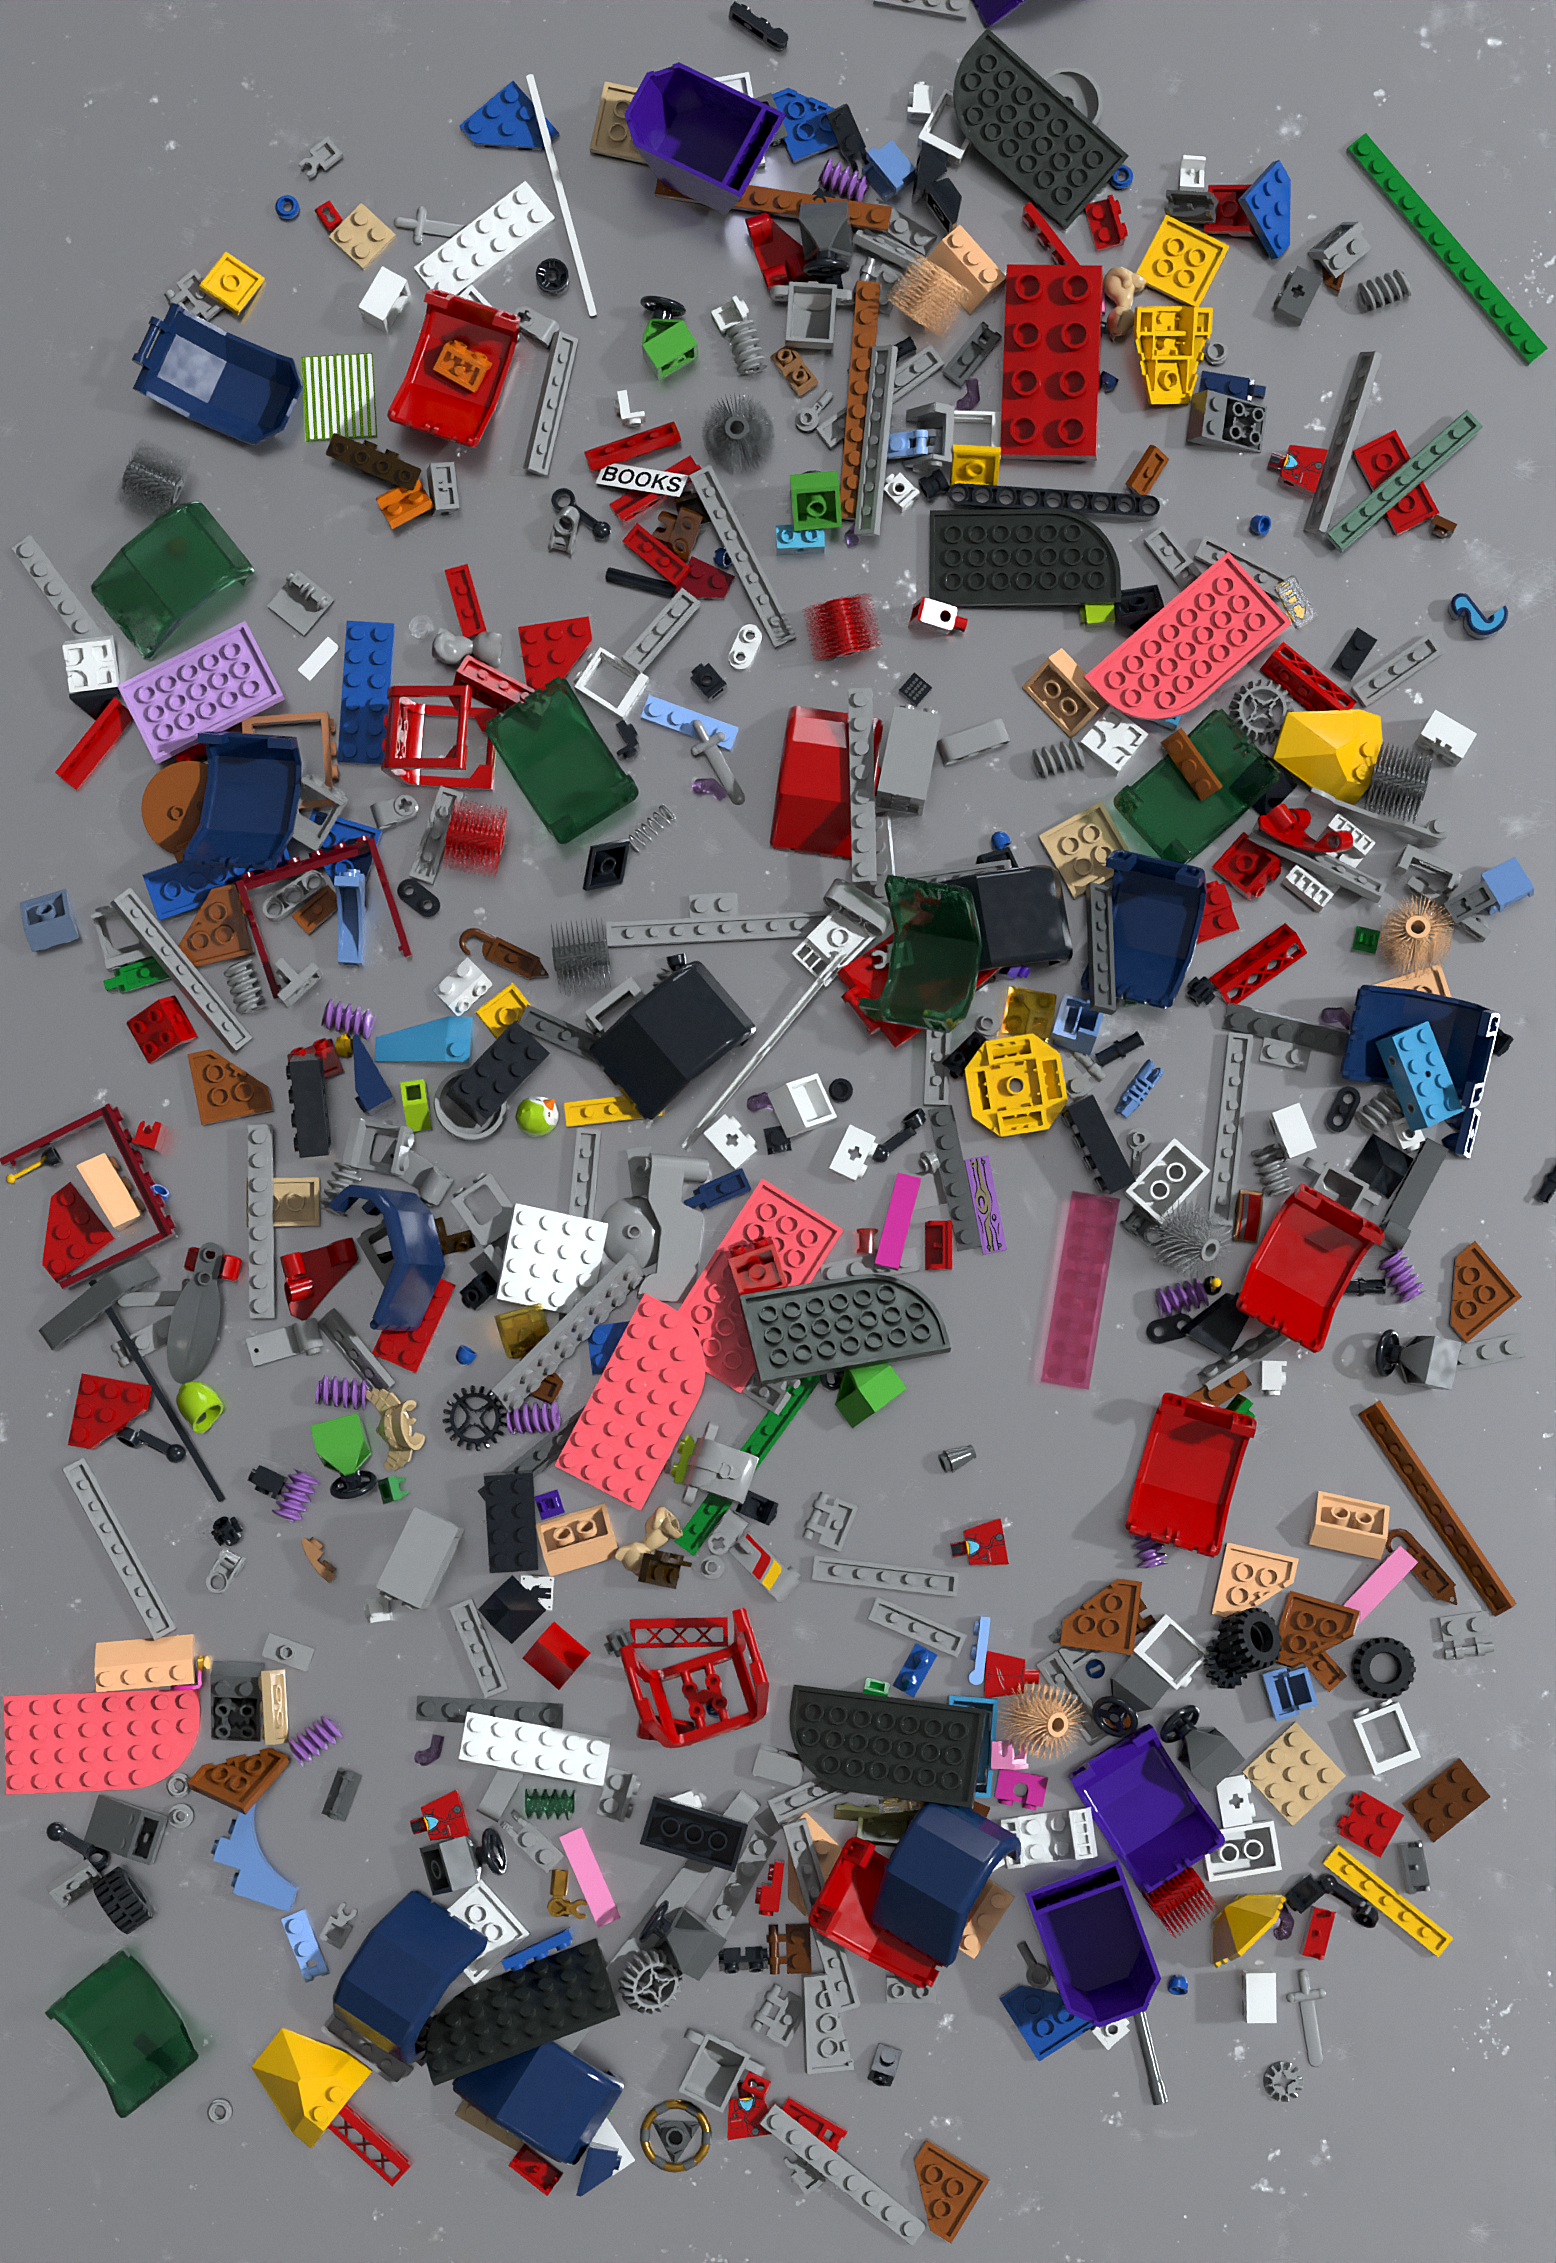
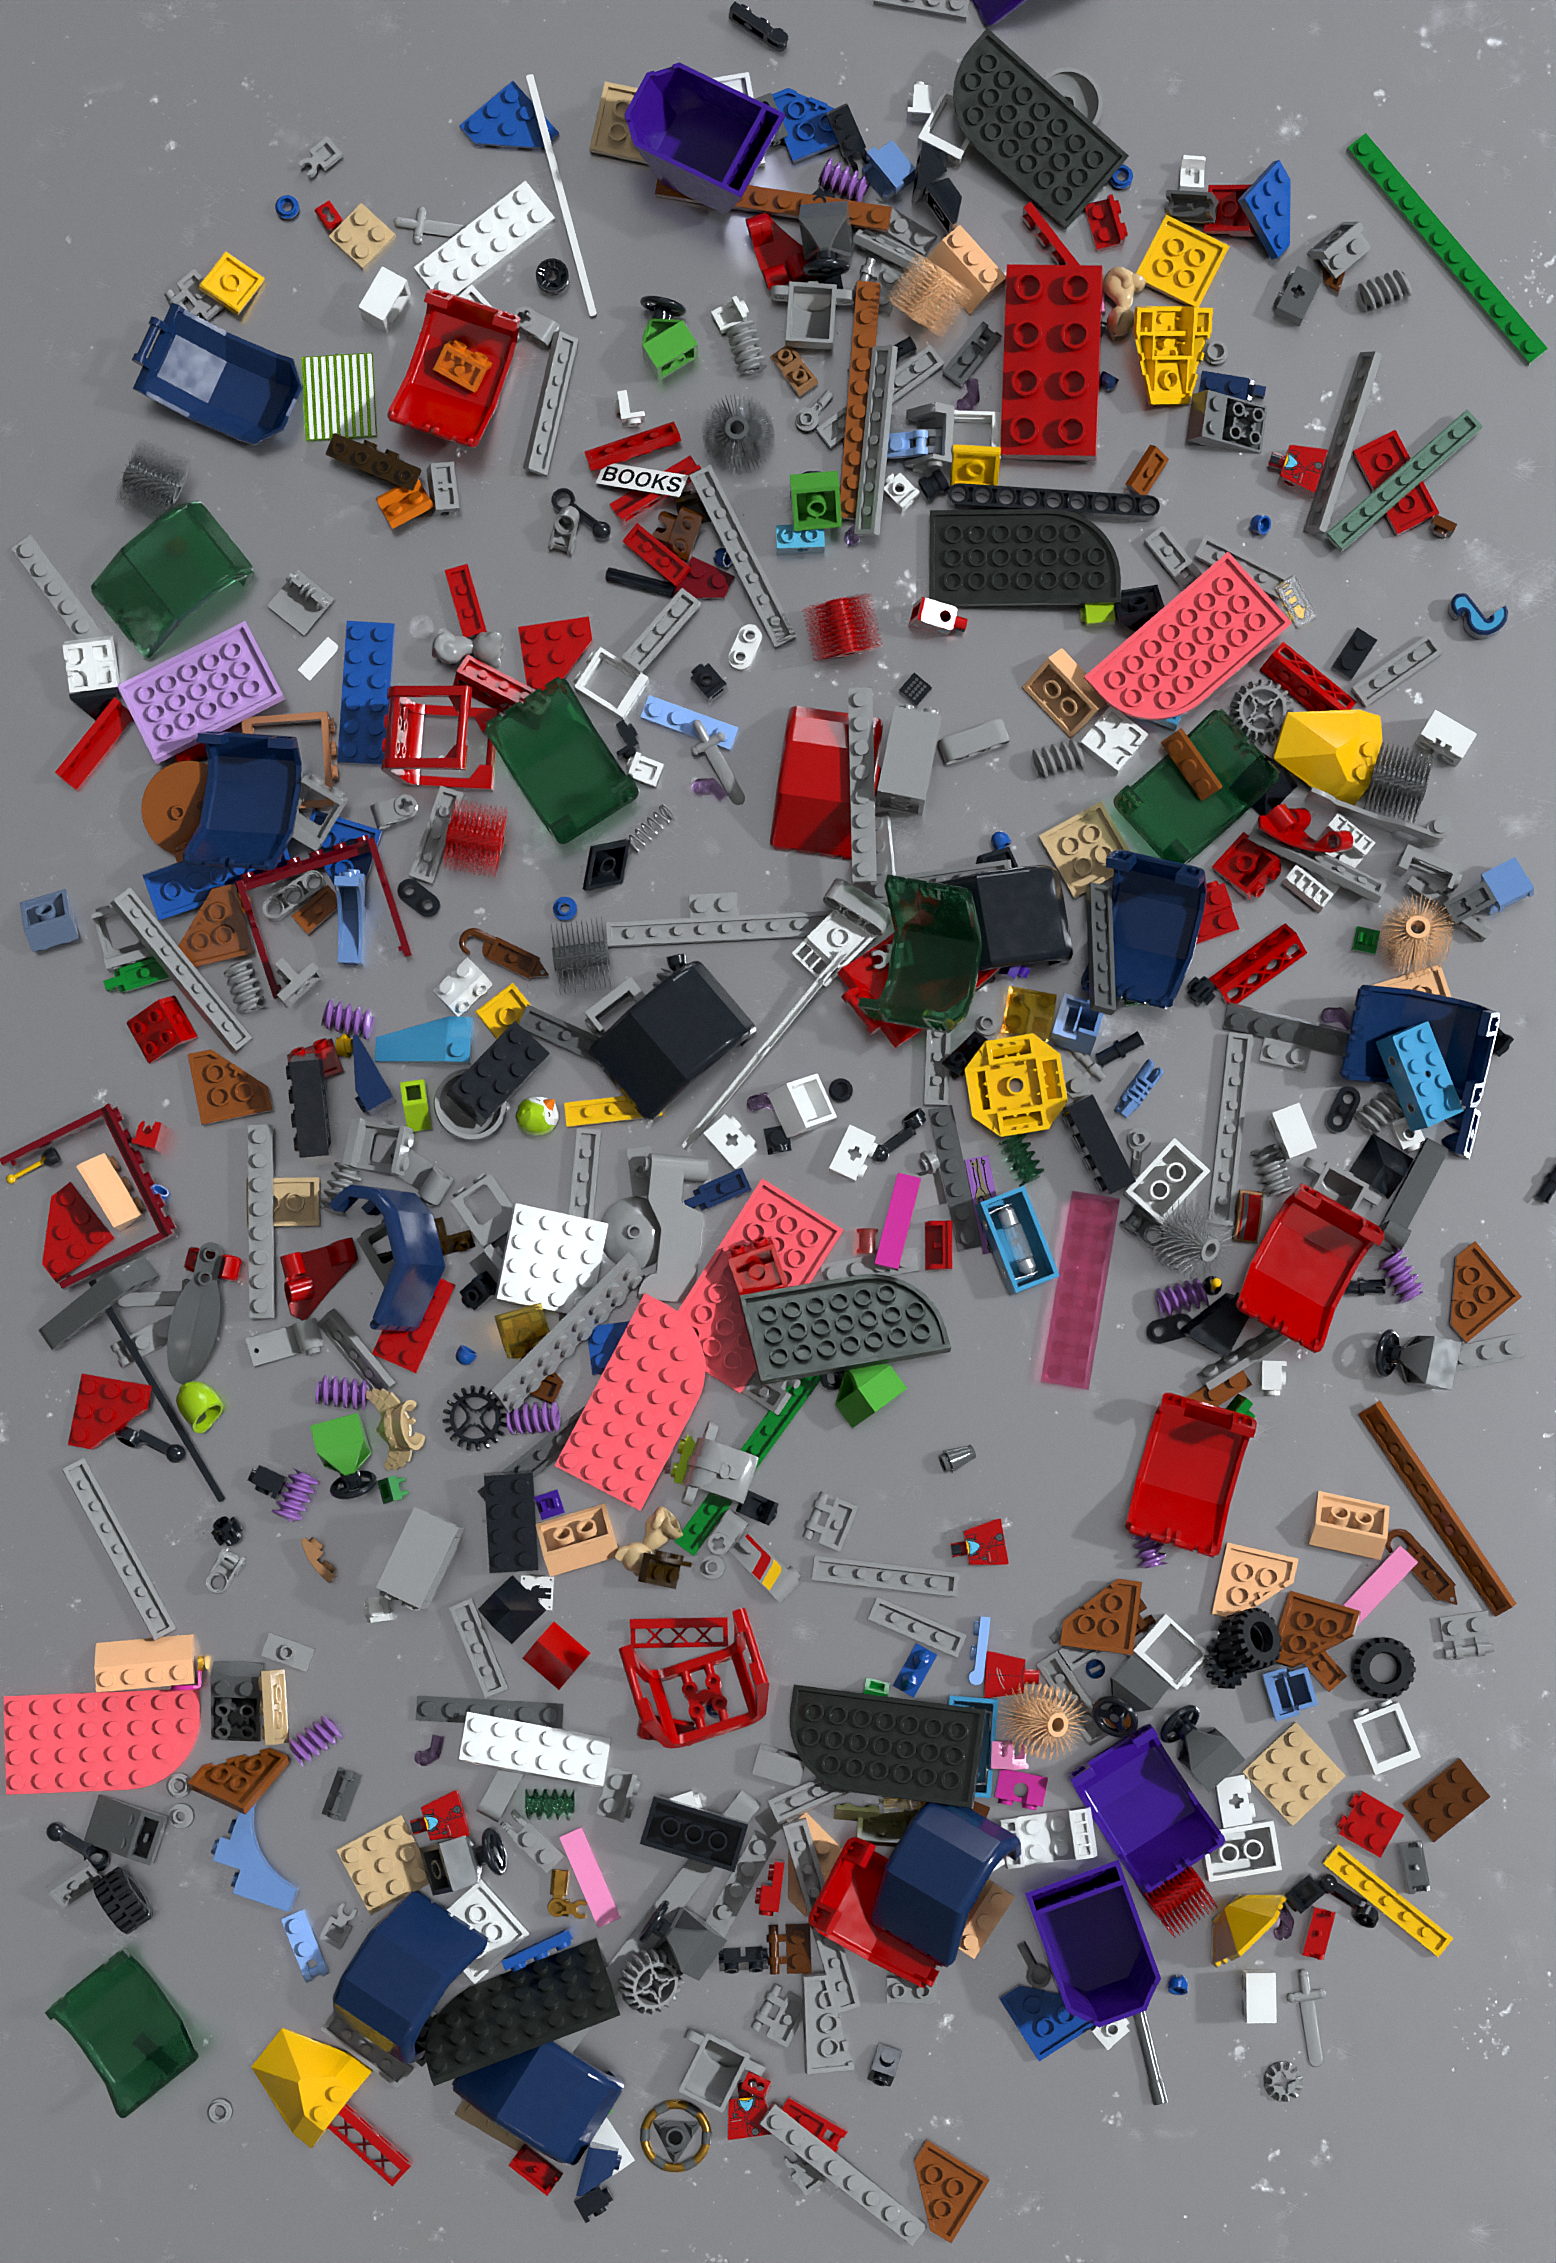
(385, 1864): none -> tan plate
(567, 915): none -> blue plate
(593, 2202): none -> black brick
(617, 1640): dark grey gear -> none
(644, 769): none -> white bracket
(1017, 1240): none -> dark azure piece
(1021, 1159): none -> clear green piece

